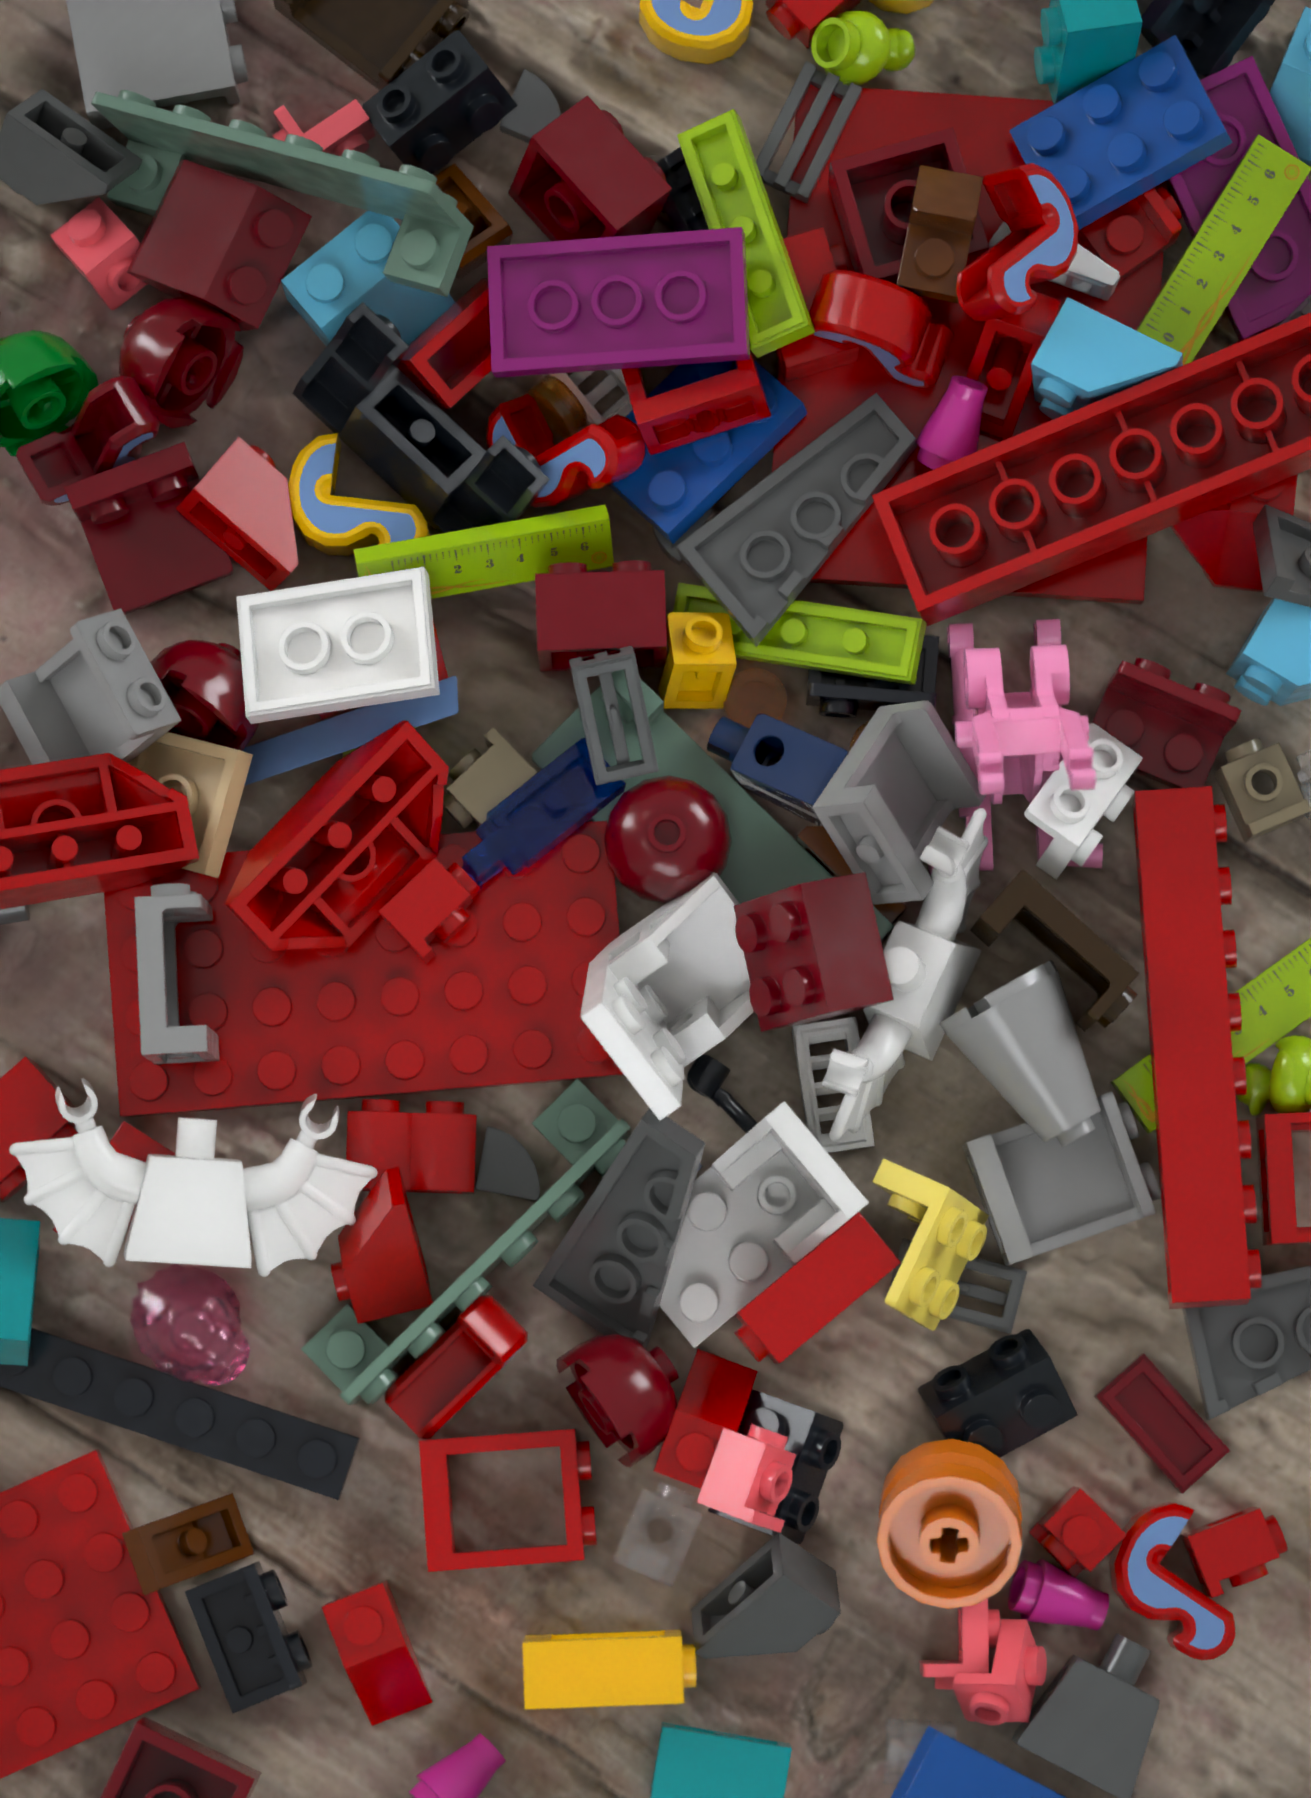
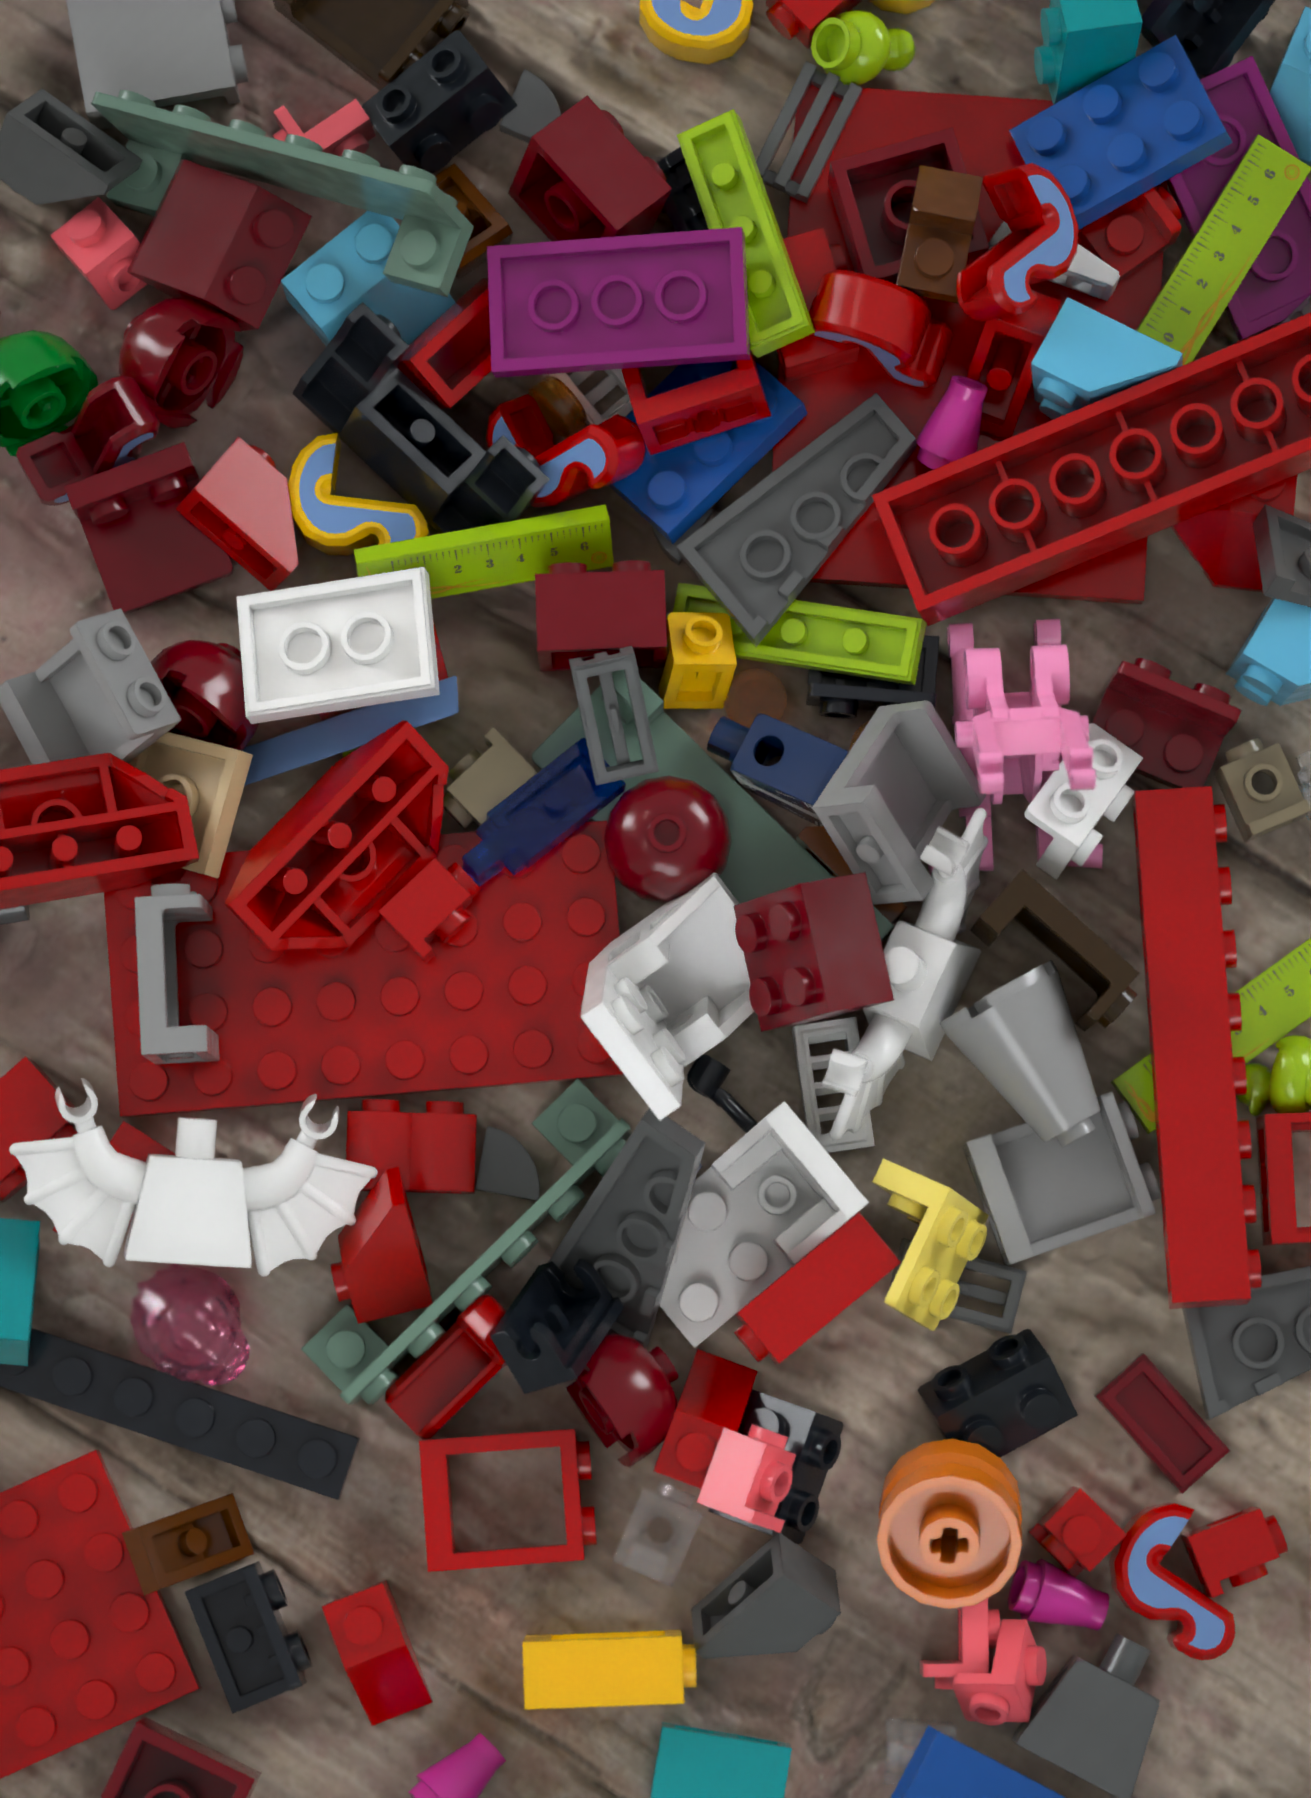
(555, 1327): none -> black hinge

